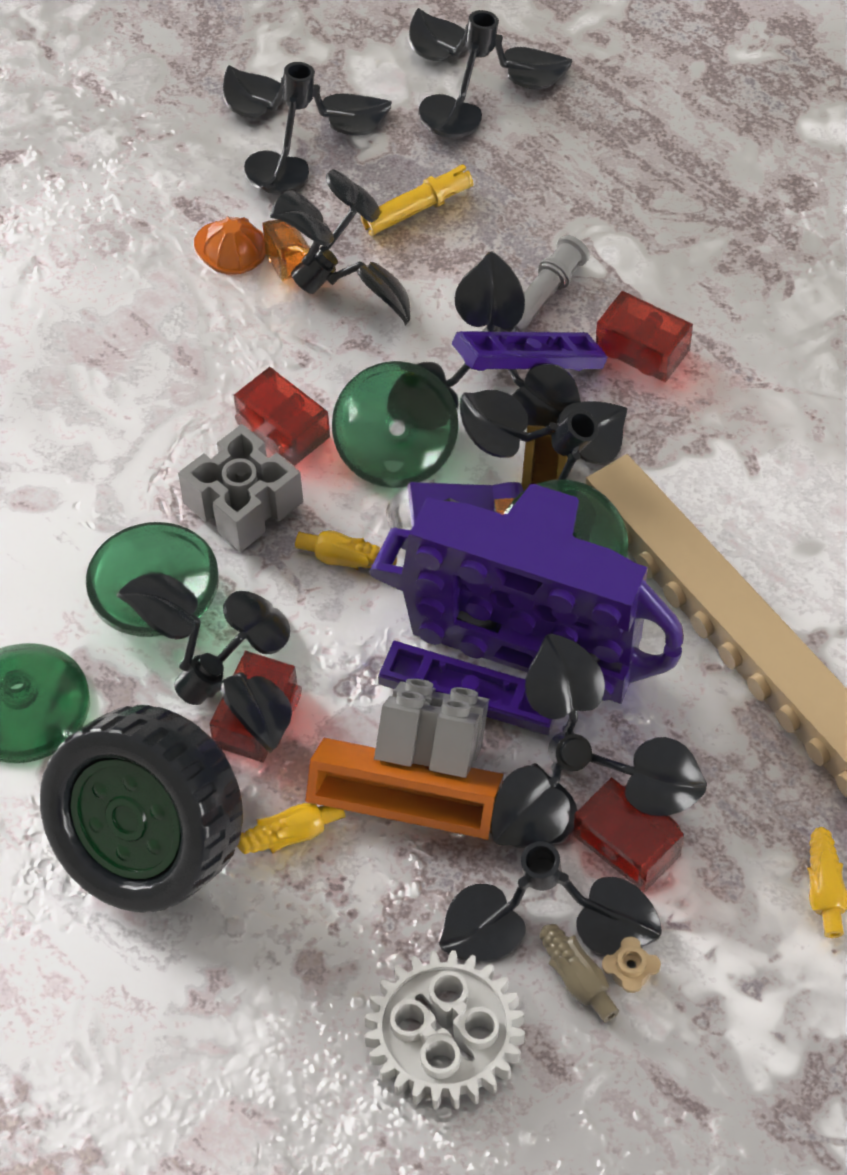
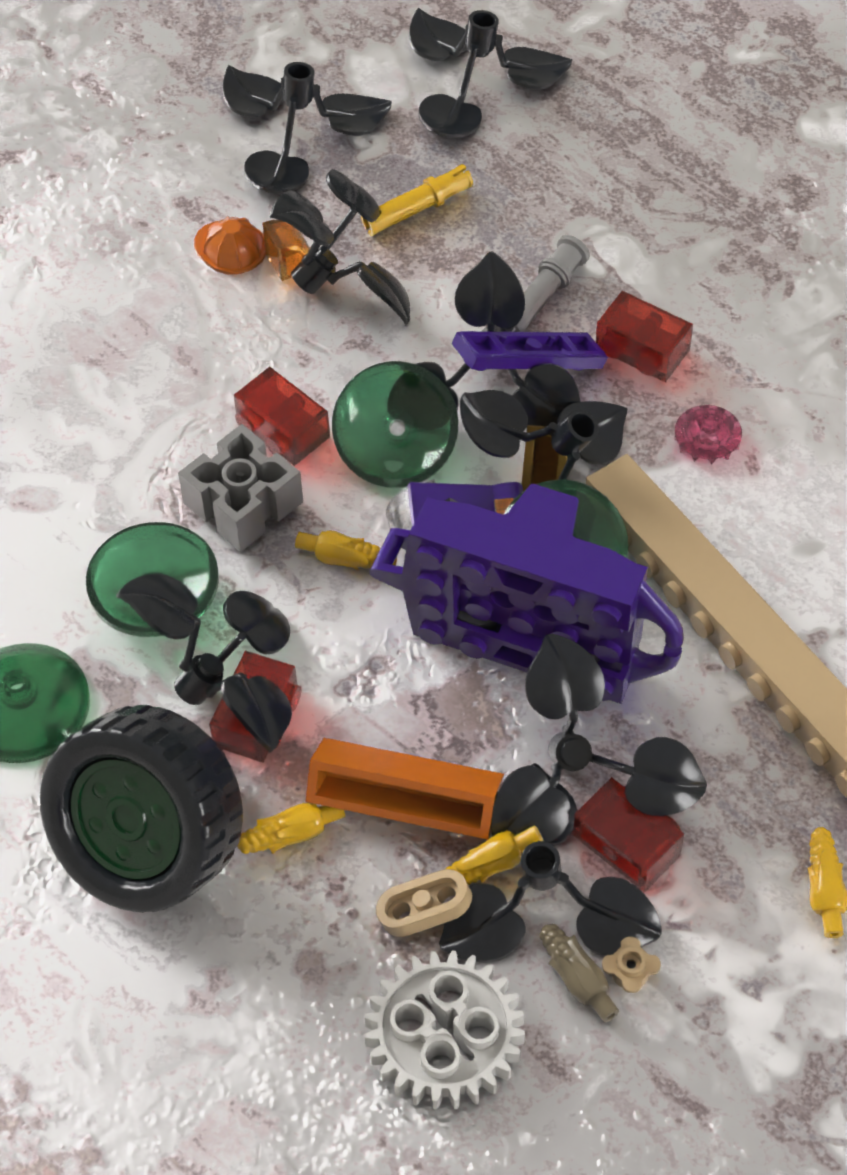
(424, 901): none -> tan plate
(432, 727): light grey brick -> none
(495, 855): none -> yellow piece
(504, 691): dark purple plate -> none
(710, 420): none -> clear pink gear

